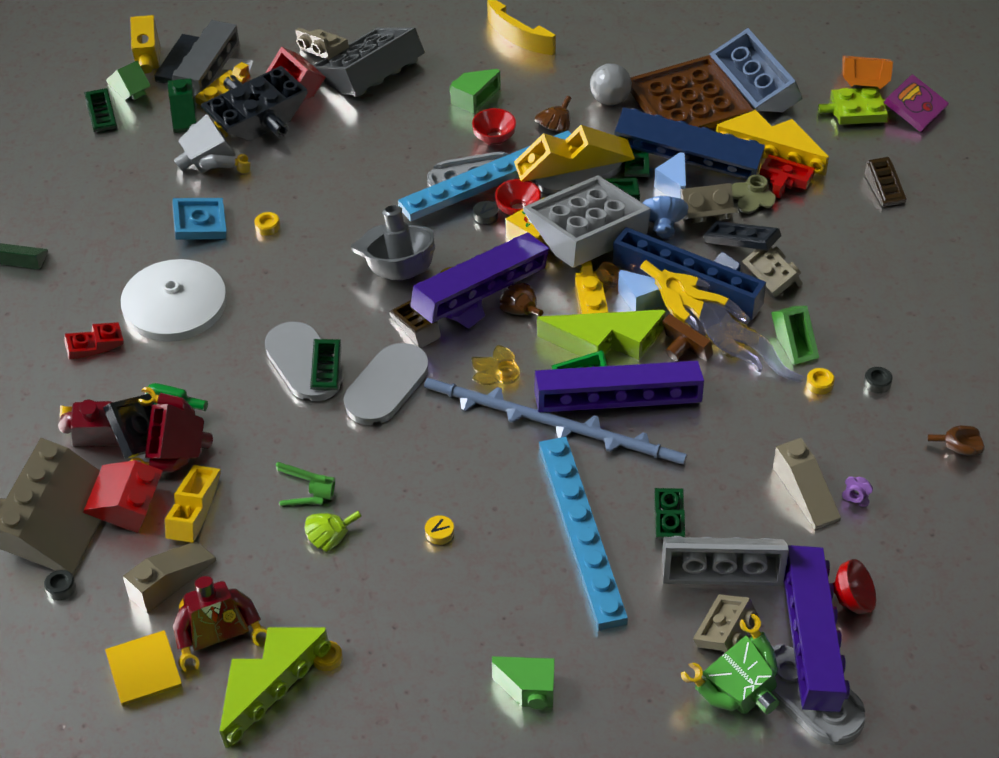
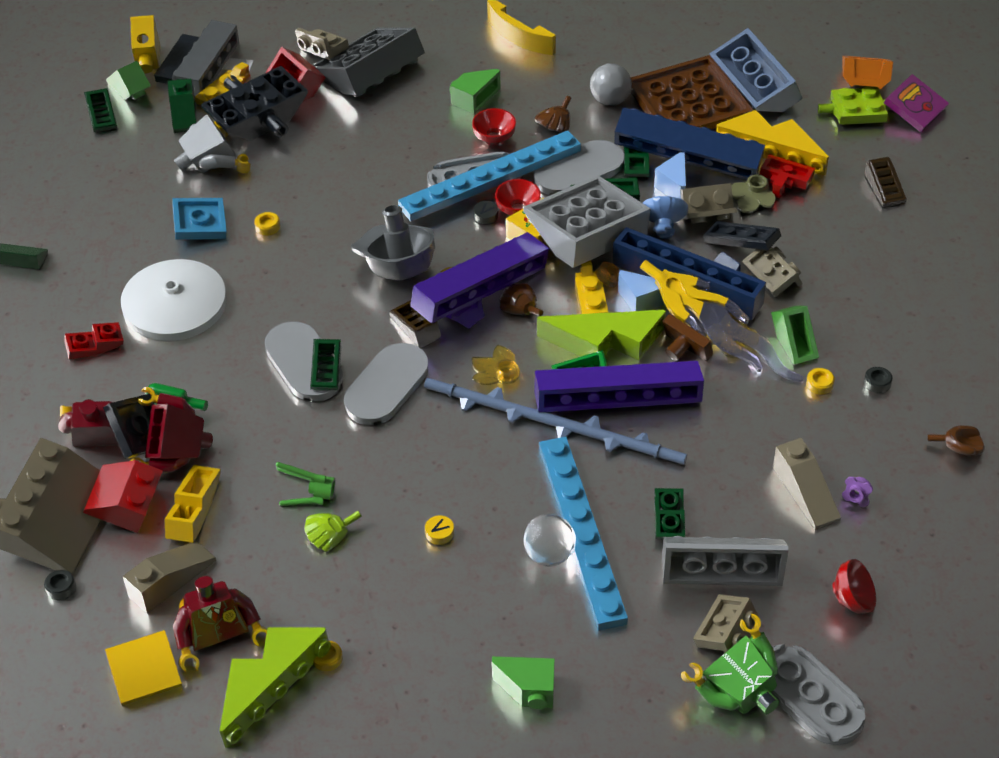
(549, 540): none -> clear piece
(580, 151): yellow slope -> none
(814, 630): dark purple brick -> none

